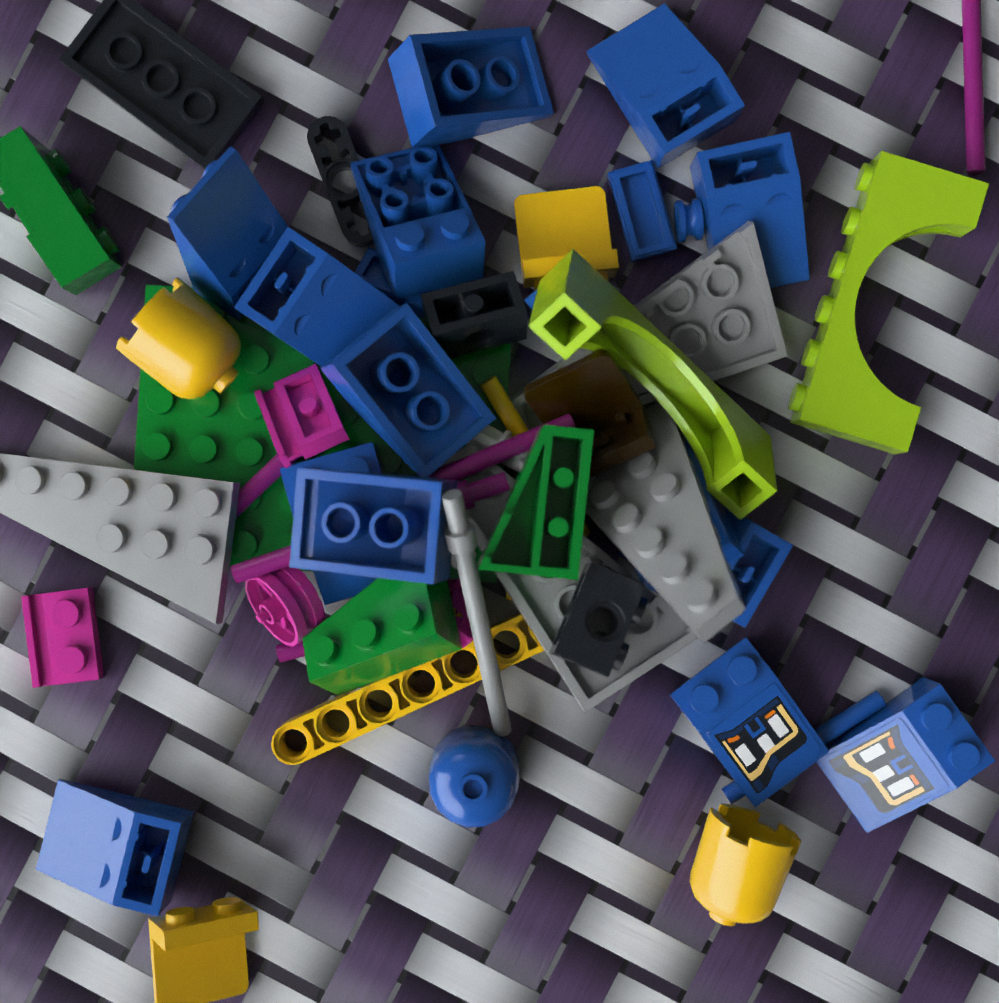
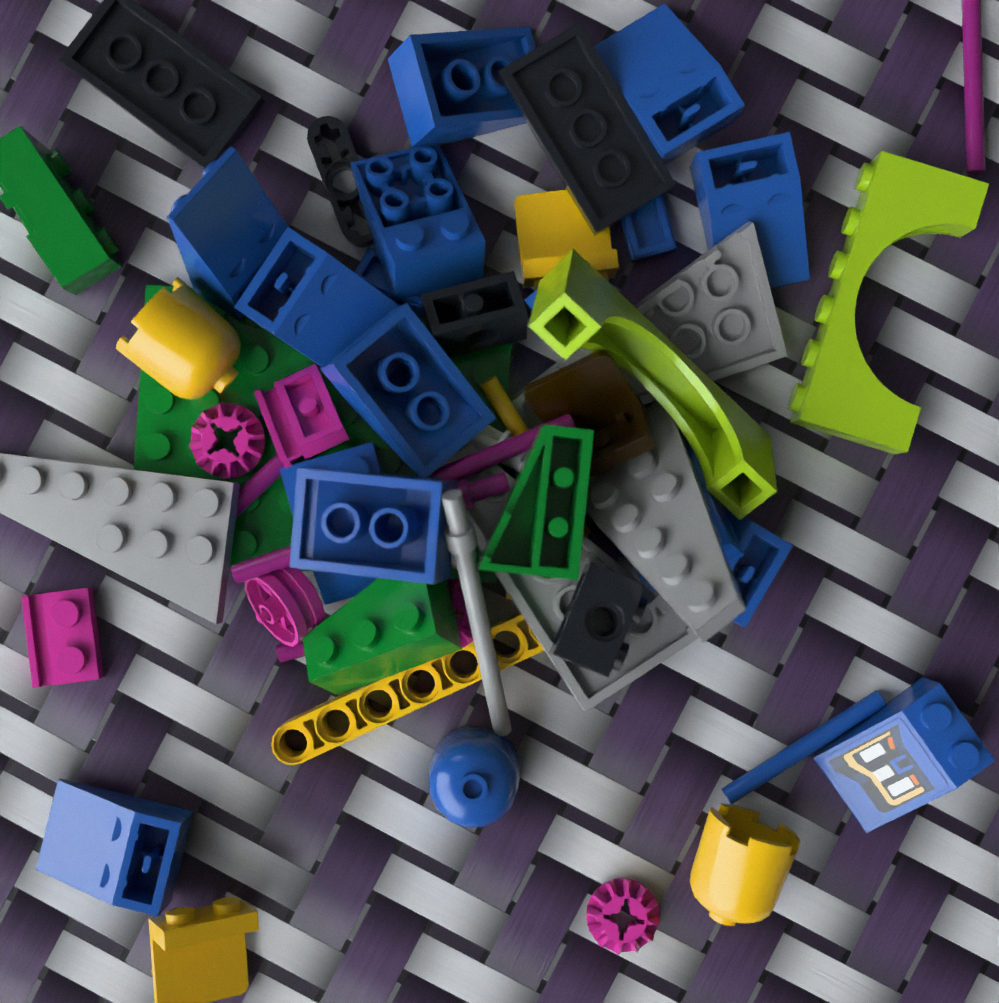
(249, 442): none -> dark pink gear
(586, 128): none -> black plate
(608, 900): none -> dark pink gear
(688, 220): blue bush -> none
(749, 722): slope -> none

